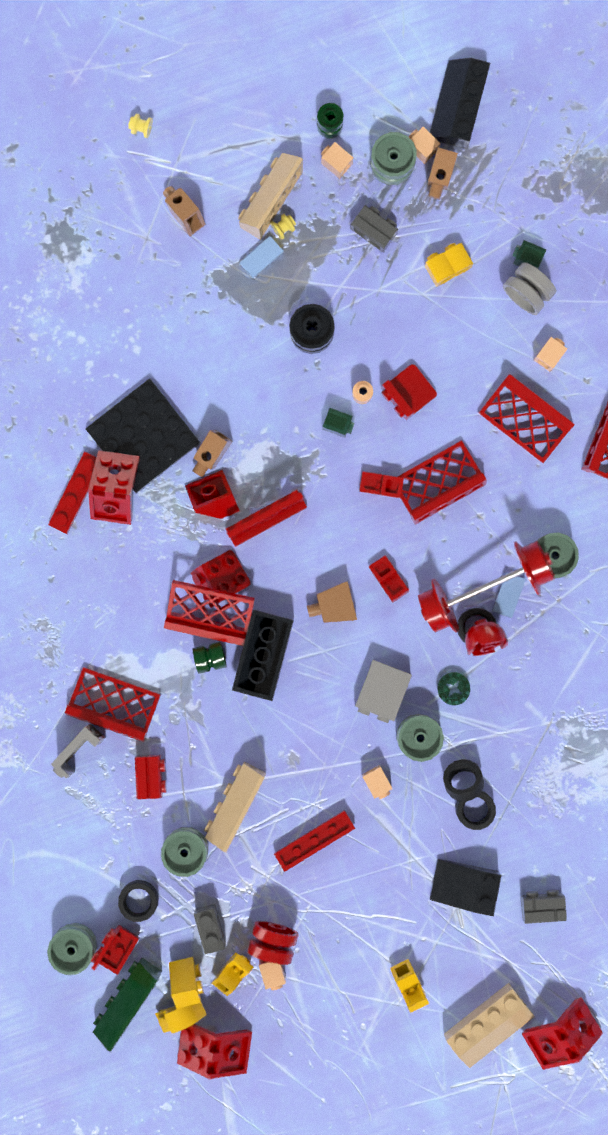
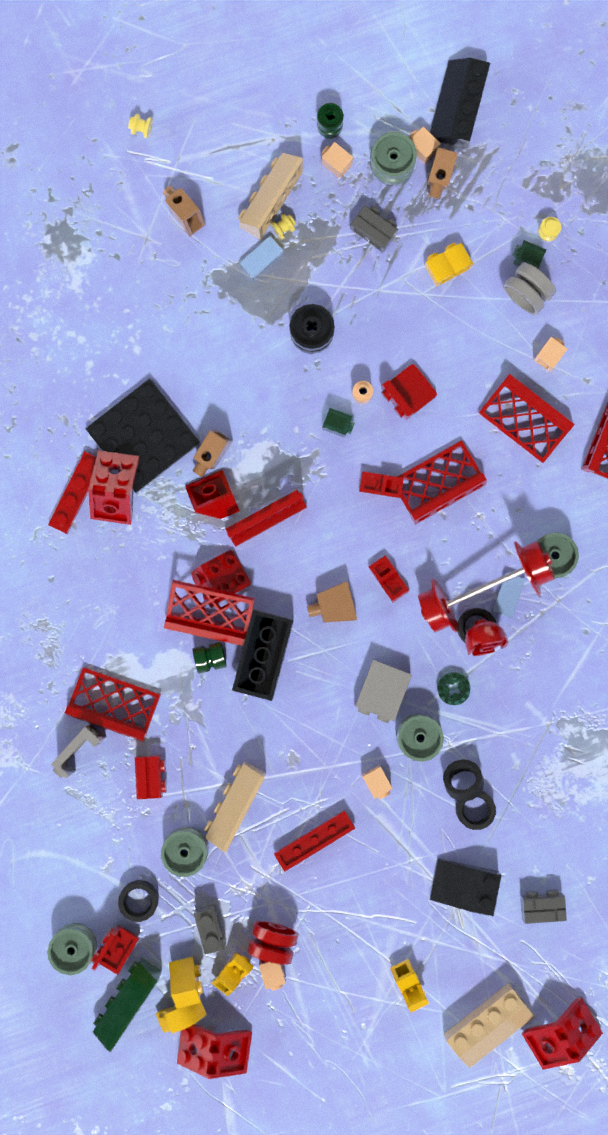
(549, 229): none -> light yellow wheel

